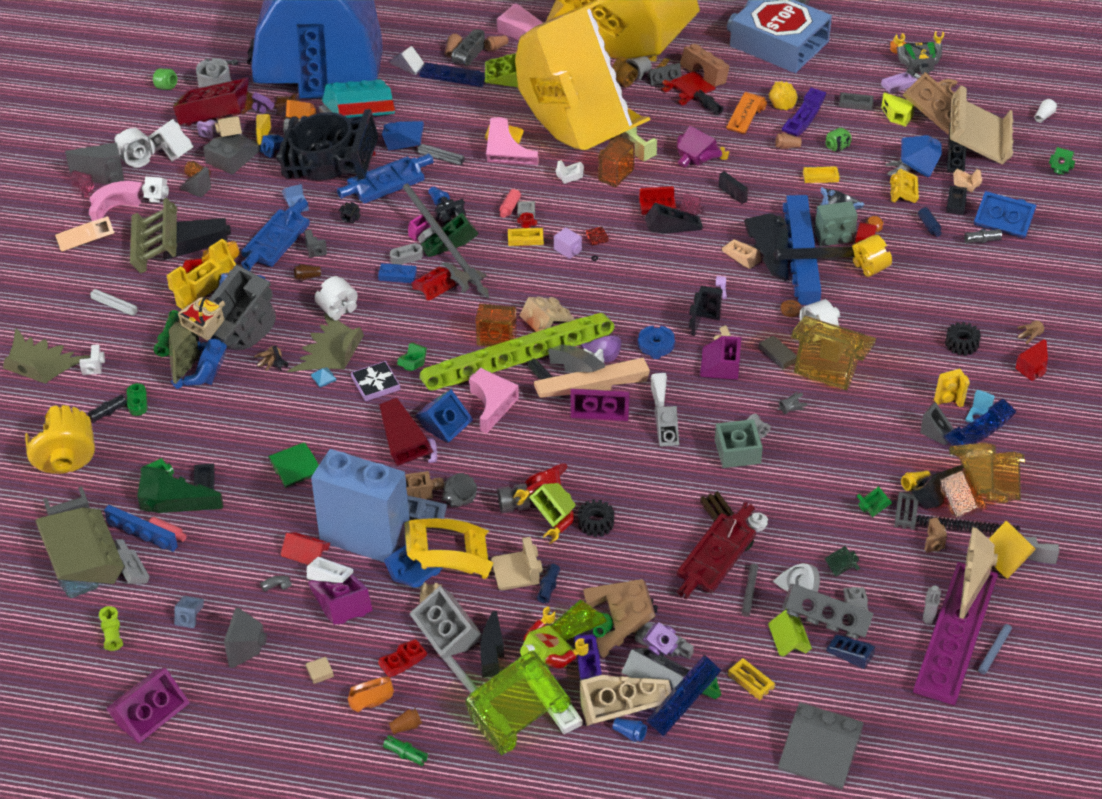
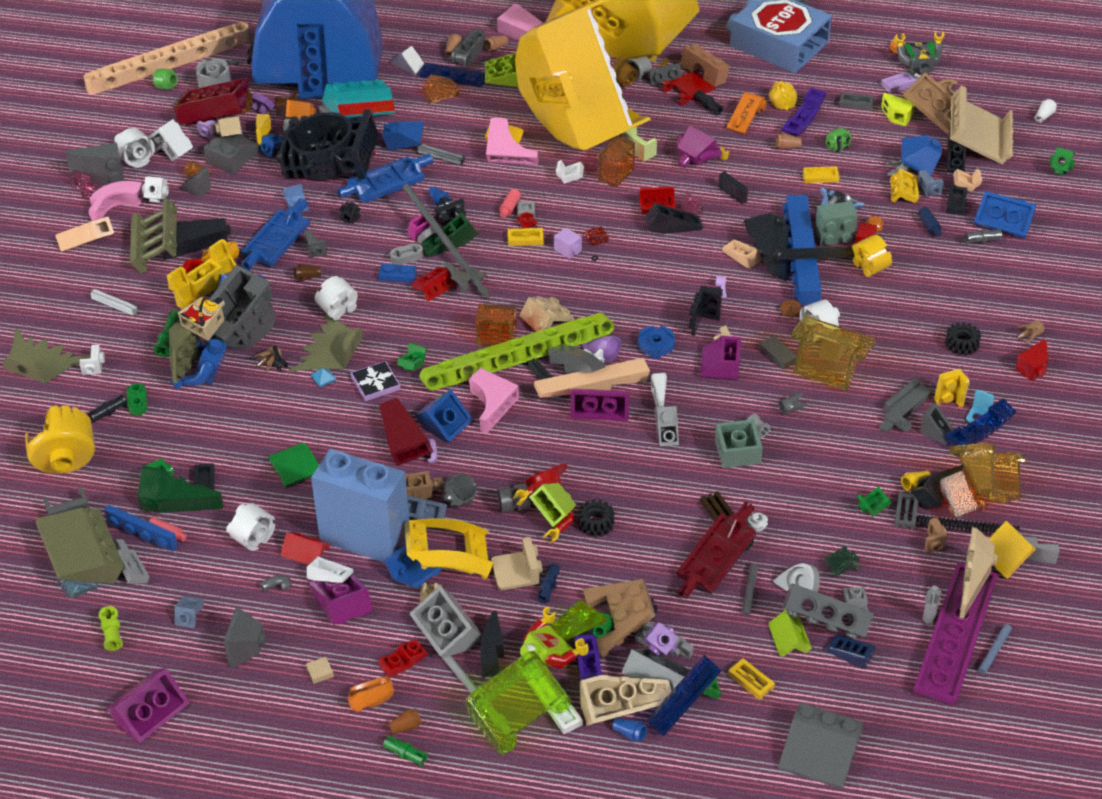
(166, 57): none -> light nougat beam
(251, 526): none -> white brick
(439, 88): none -> clear orange slope
(903, 404): none -> dark grey piece
(929, 186): none -> sand blue bracket

